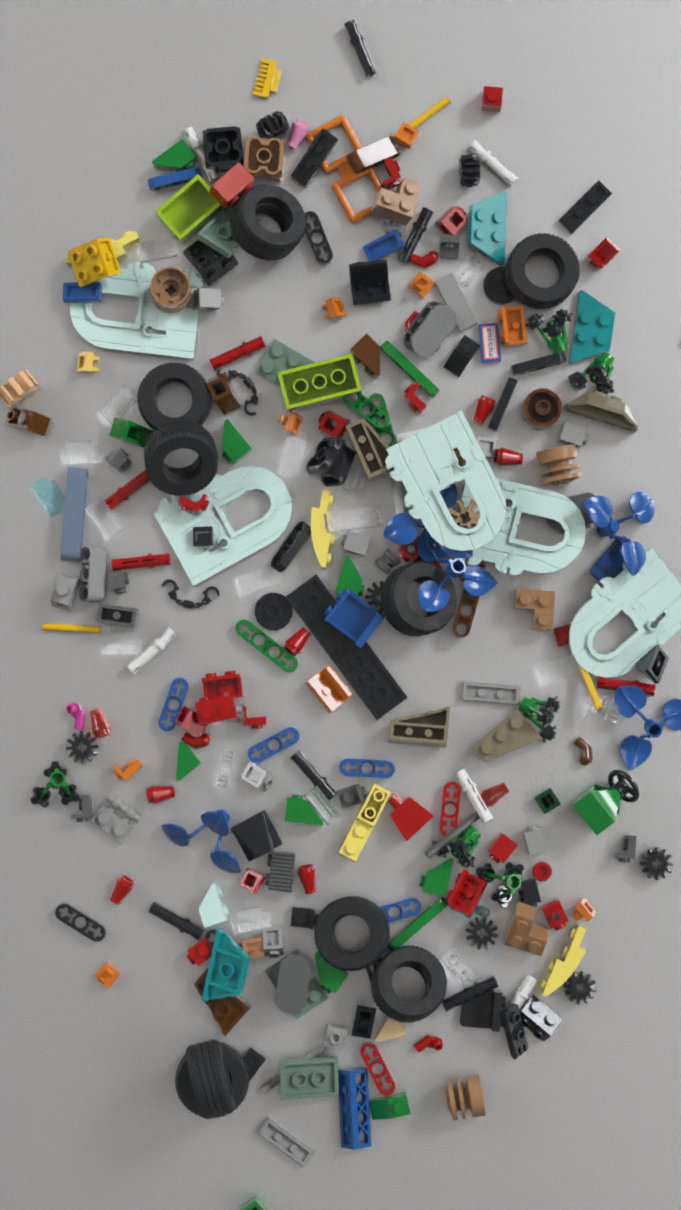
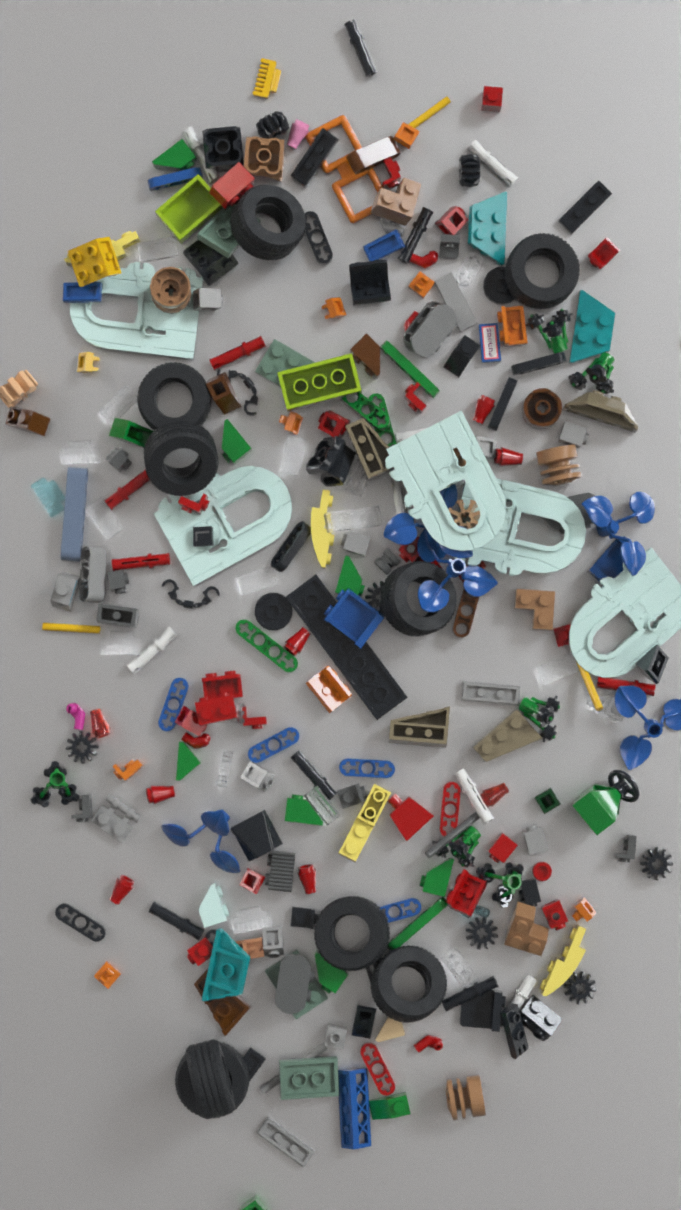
(587, 752): reddish brown arm -> none

